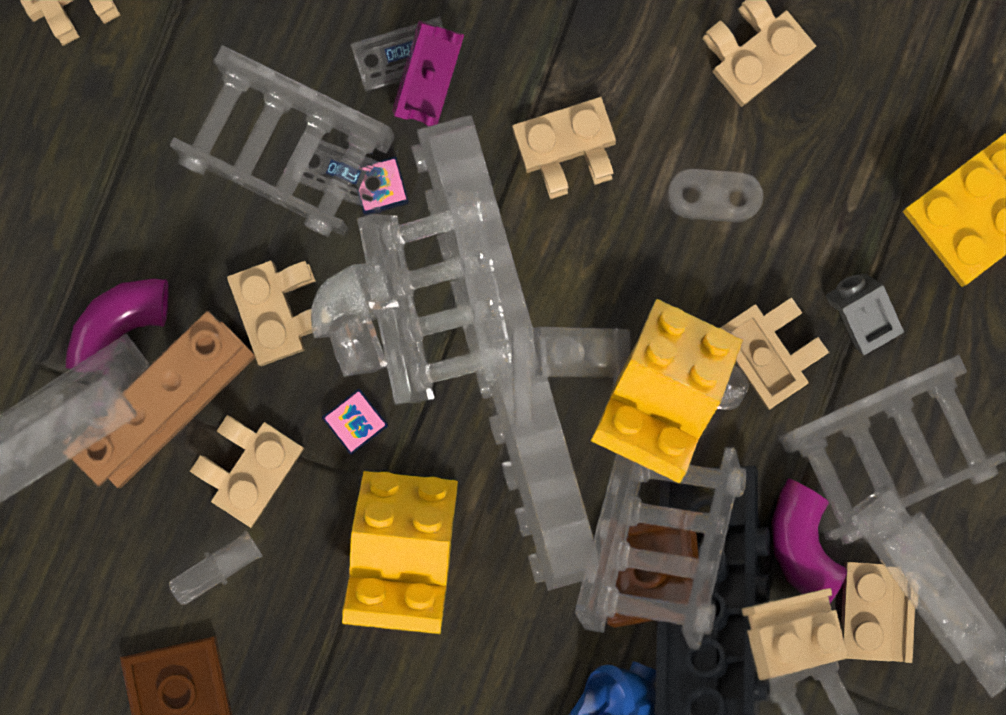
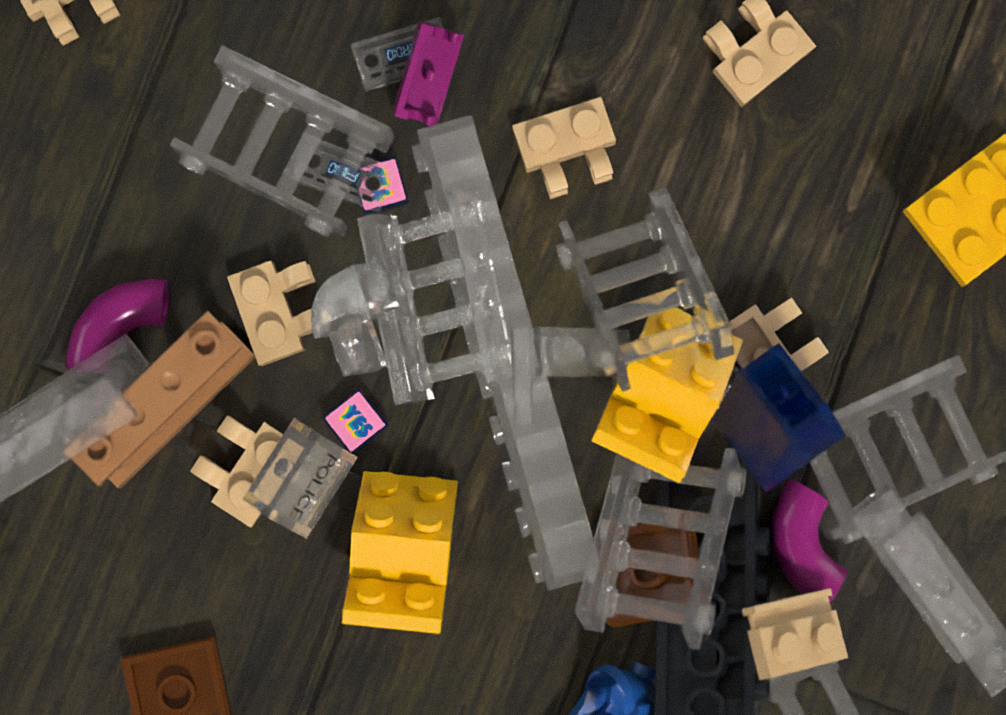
(215, 568): clear axle -> none
(299, 478): none -> clear brick
(676, 256): none -> clear fence
(714, 194): clear plate -> none
(776, 418): none -> clear blue slope
(865, 312): bracket -> none
(876, 615): tan plate -> none

